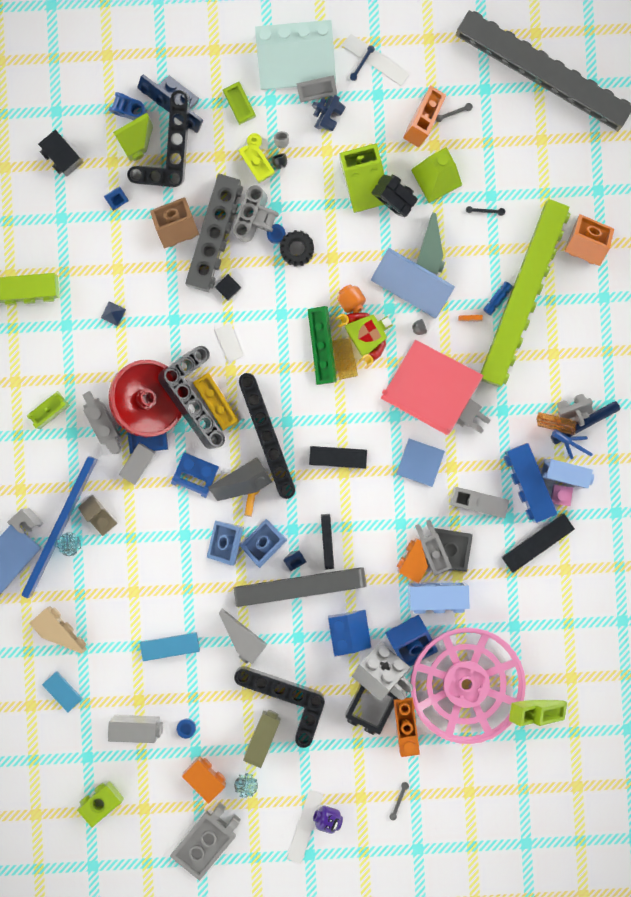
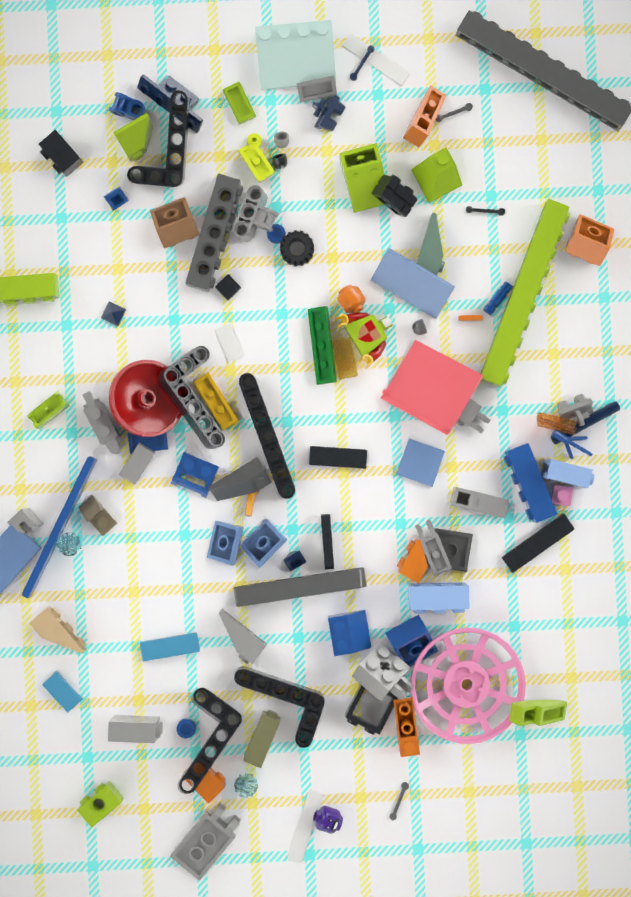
(212, 741): none -> black beam

